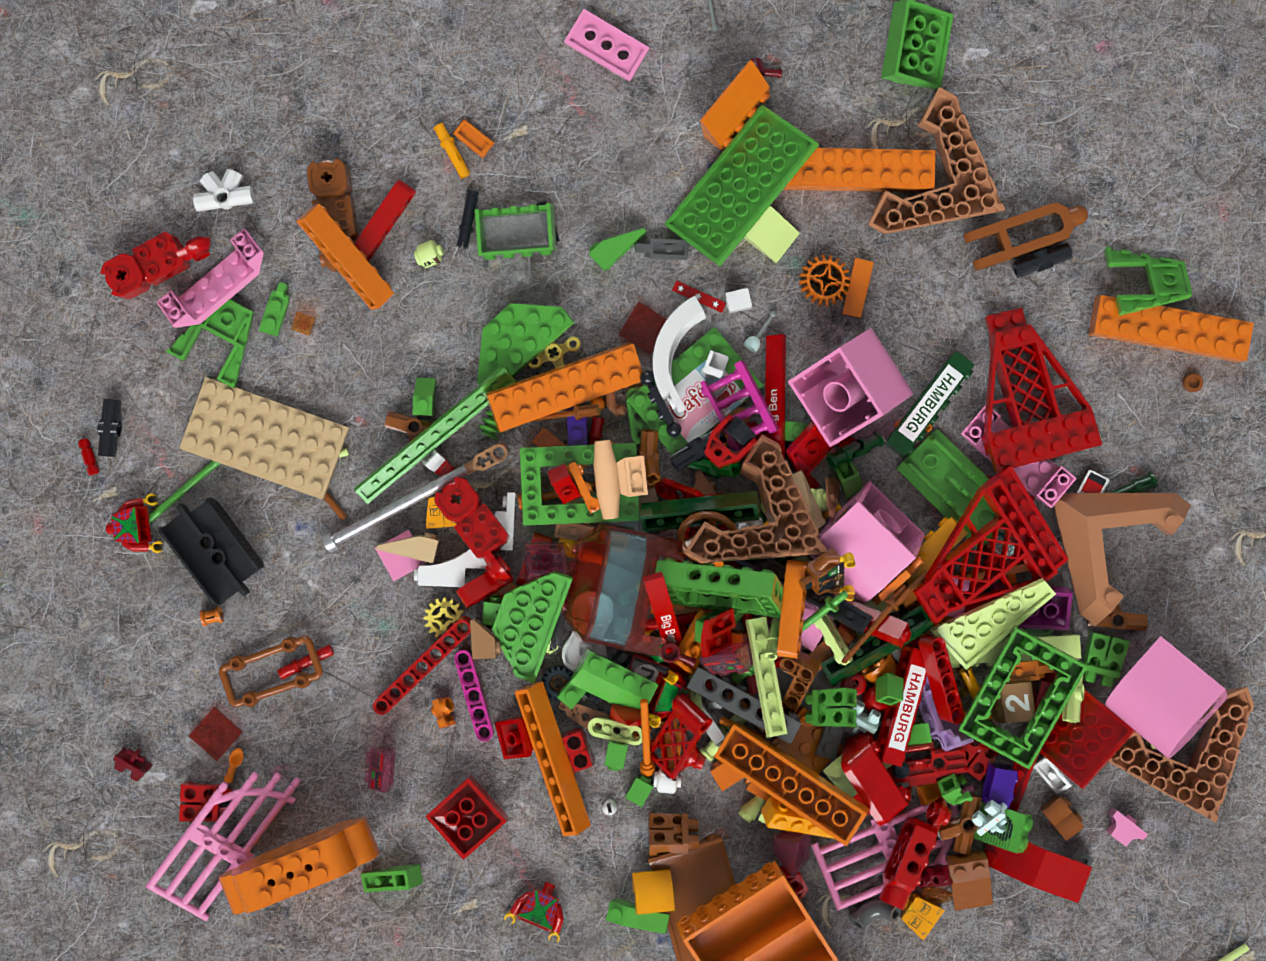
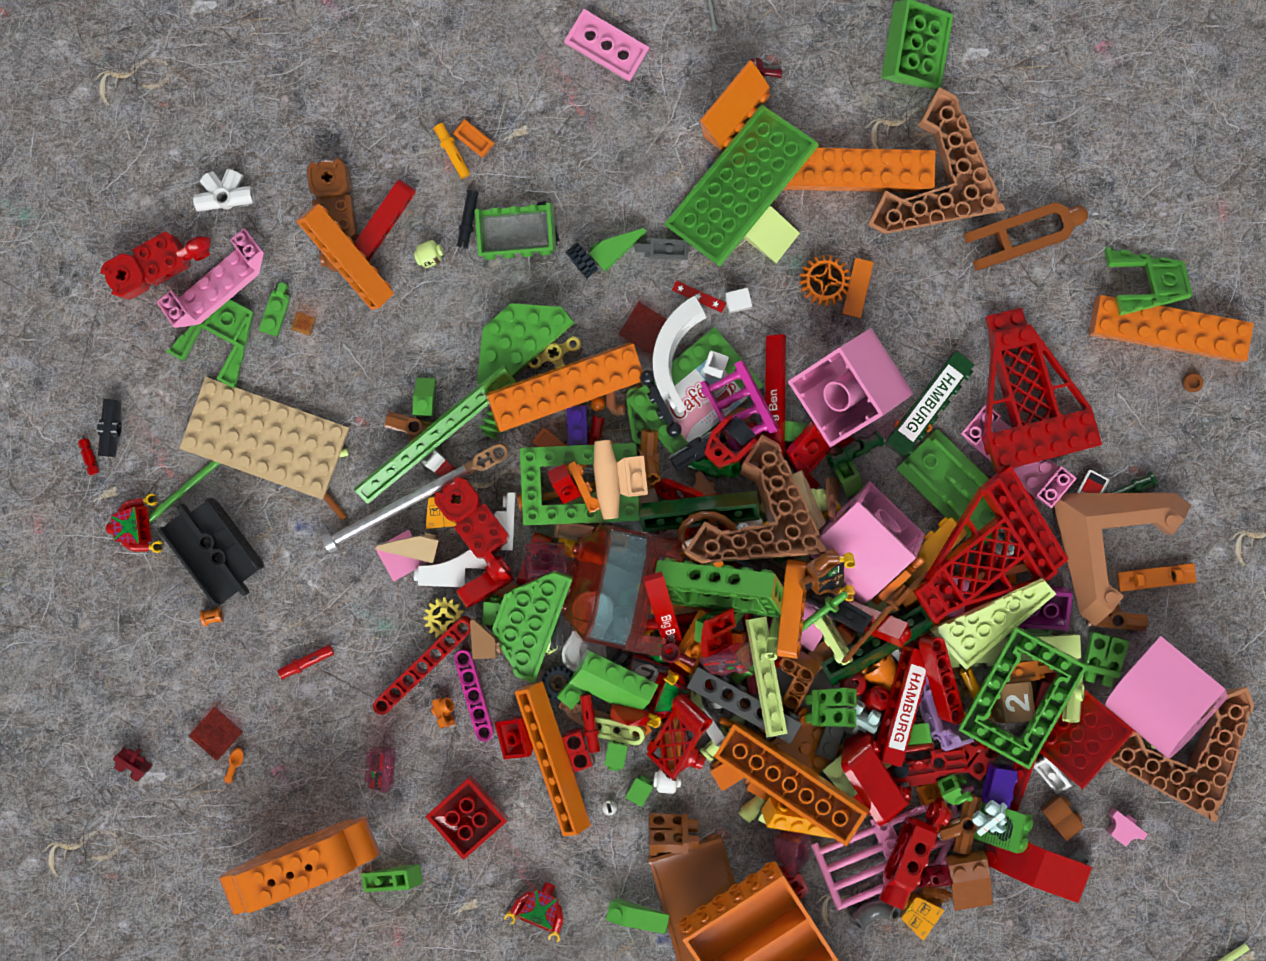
(194, 798): red hips -> none
(219, 845): bright pink piece -> none
(288, 645): dark orange bar -> none
(579, 413): dark orange piece -> none
(582, 260): none -> black bush
(591, 731): none -> red pin
(647, 766): orange piece -> none
(653, 891): light orange slope -> none
(753, 342): hinge -> none
(889, 689): bright green brick -> none
(1042, 260): black piece -> none
(1156, 577): none -> orange hinge

